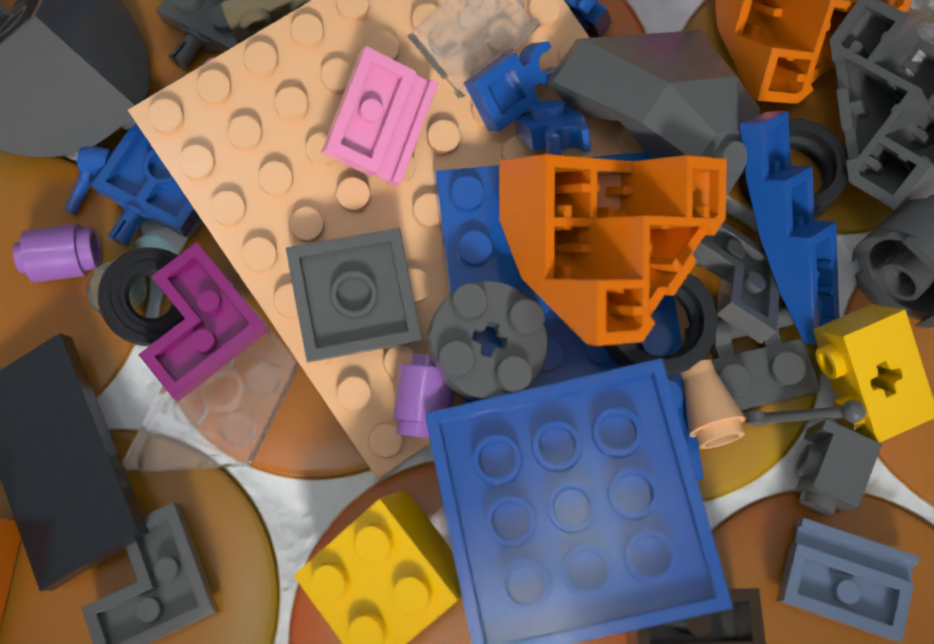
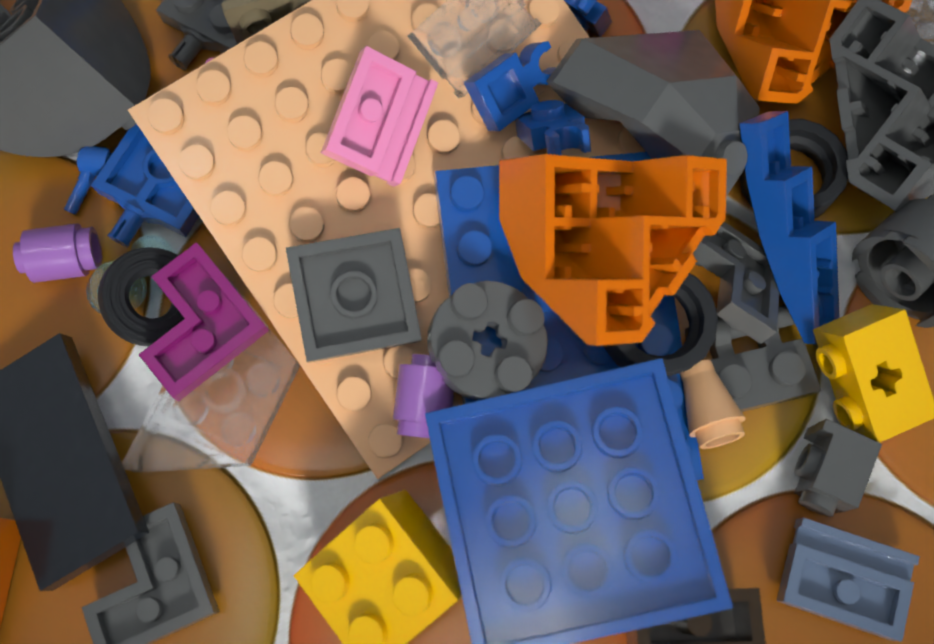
(852, 411): dark grey hinge -> none

